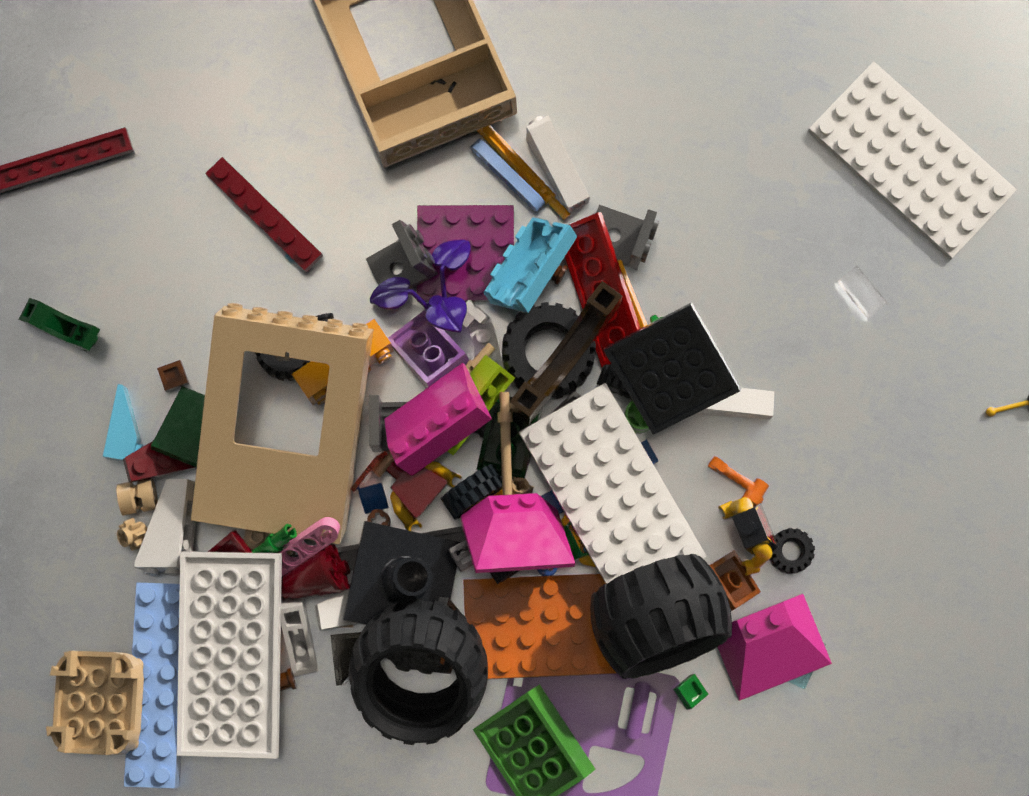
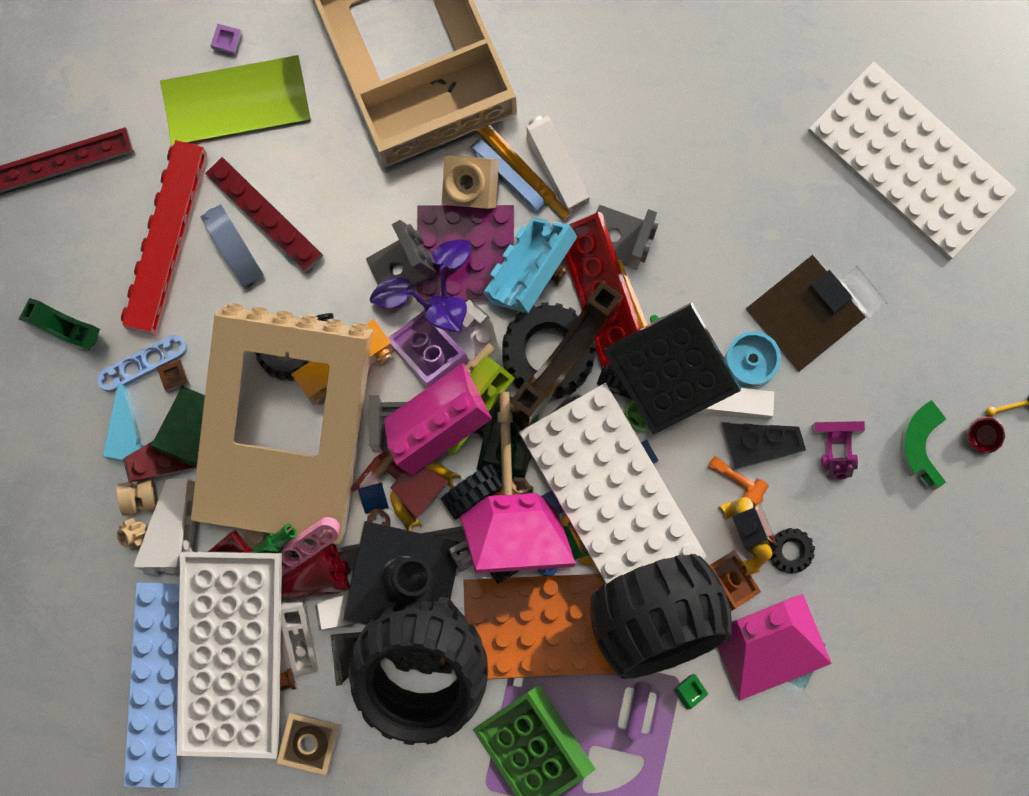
(97, 703): tan plate -> none
(140, 359): none -> light blue beam
(164, 238): none -> red brick
(226, 39): none -> medium lavender plate
(231, 245): none -> sand blue arch
(235, 99): none -> lime sticker
(293, 752): none -> tan piece
(455, 181): none -> tan piece
(760, 443): none -> black wing
(766, 360): none -> medium azure wheel
(806, 312): none -> dark brown piece
(838, 434): none -> magenta tile
(914, 444): none -> green arch
(986, 435): none -> dark red hair

